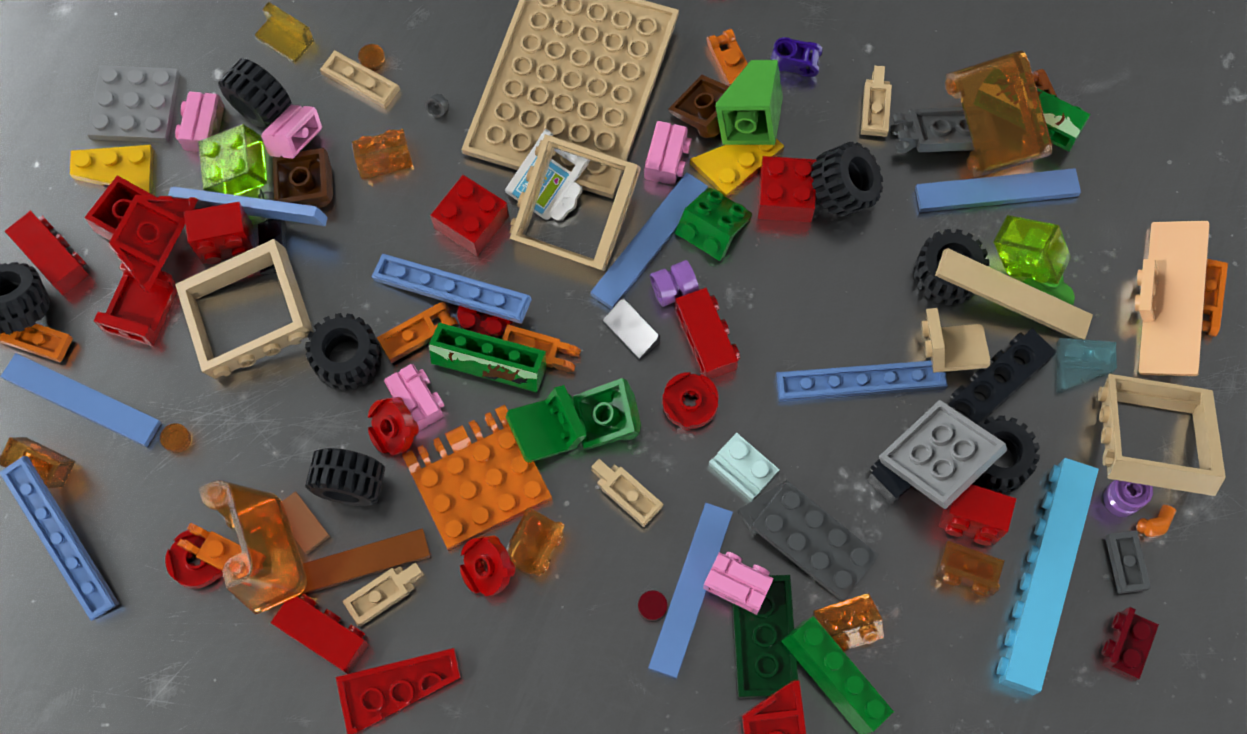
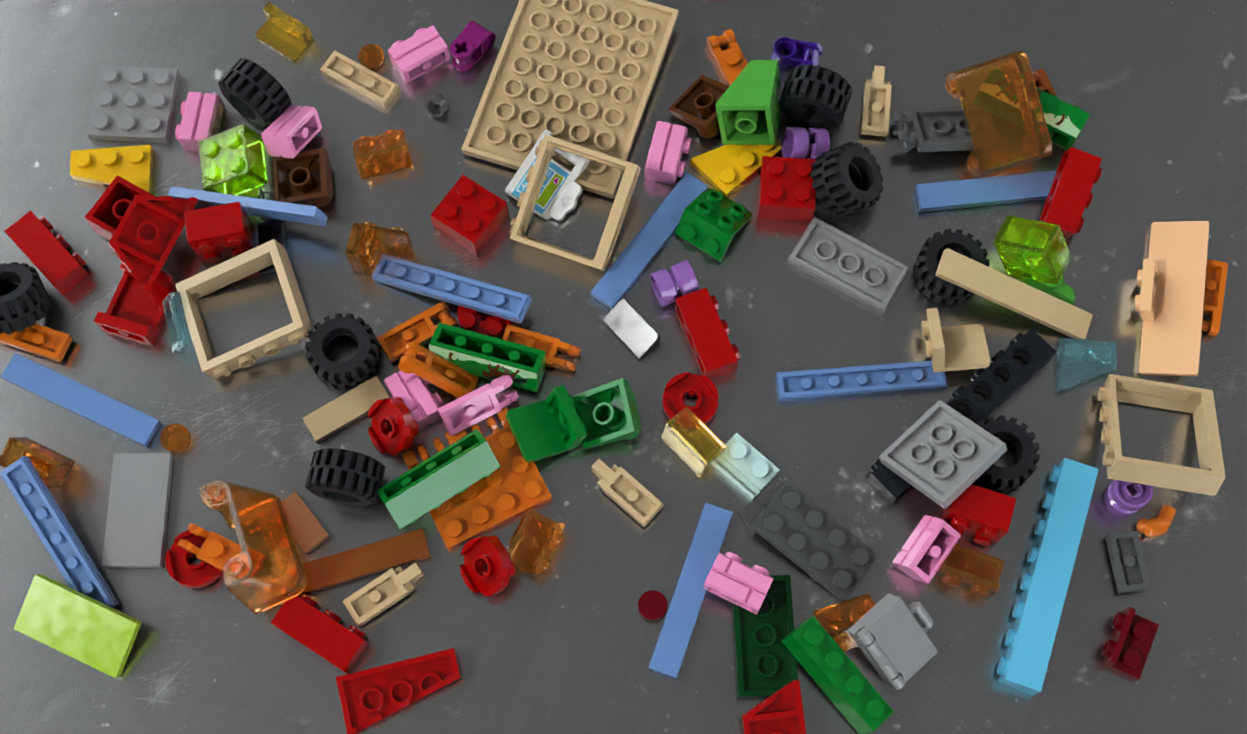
(77, 625): none -> lime tile
(137, 510): none -> light grey tile
(176, 322): none -> clear light blue tile
(344, 409): none -> tan tile
(370, 238): none -> clear orange bracket
(418, 53): none -> bright pink brick
(437, 370): none -> orange plate
(438, 478): none -> brick
(471, 46): none -> magenta piece
(478, 405): none -> bright pink hinge
(692, 441): none -> clear yellow panel
(804, 143): none -> medium lavender wheel
(815, 97): none -> black tyre
(848, 265): none -> light grey tile
(895, 639): none -> light grey piece
(926, 549): none -> bright pink brick
(1071, 191): none -> red brick

